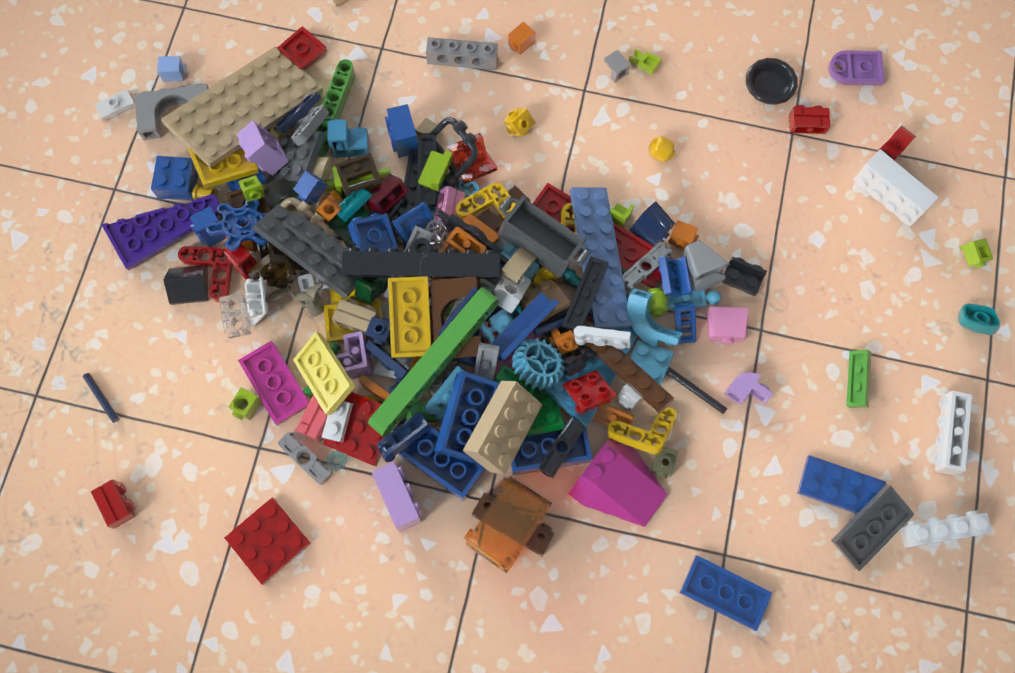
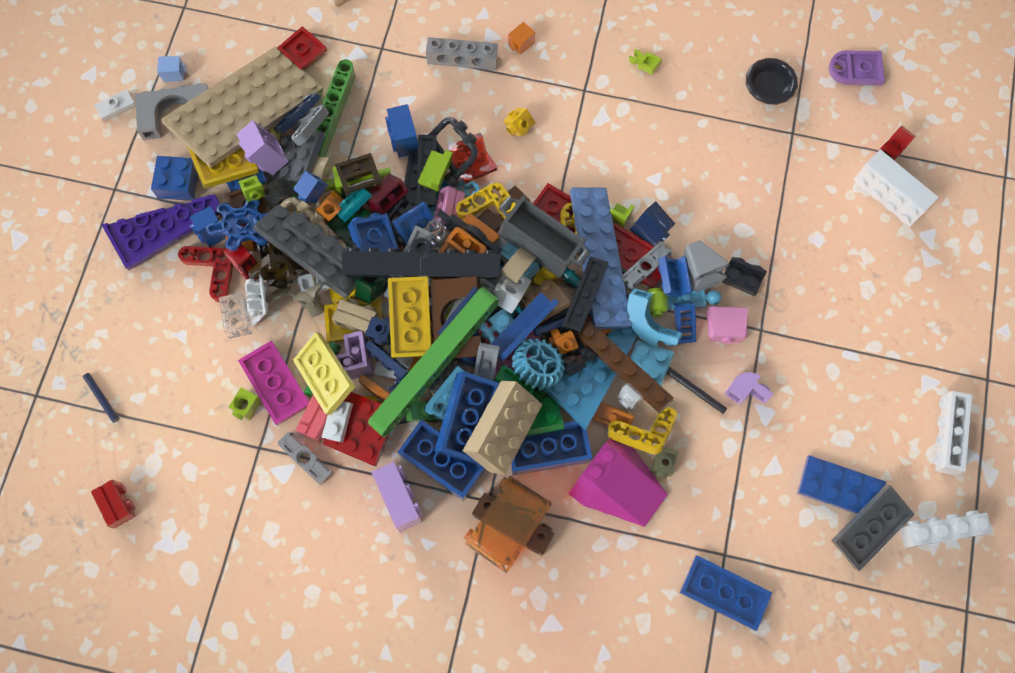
(187, 284): black slope -> none
(199, 191): yellow bush -> none
(267, 540): red plate -> none
(330, 458): clear light blue plate -> none
(346, 141): dark azure brick -> none
(403, 436): dark blue plate -> none
(425, 127): tan tile -> none
(568, 437): black piece -> none
(589, 391): red hinge -> none
(602, 337): white plate -> none
(618, 65): light grey panel -> none
(662, 149): yellow head -> none
(683, 235): orange brick -> none
(809, 120): red brick -> none
(858, 379): bright green plate -> none
(977, 253): lime brick -> none
(979, 319): teal piece -> none

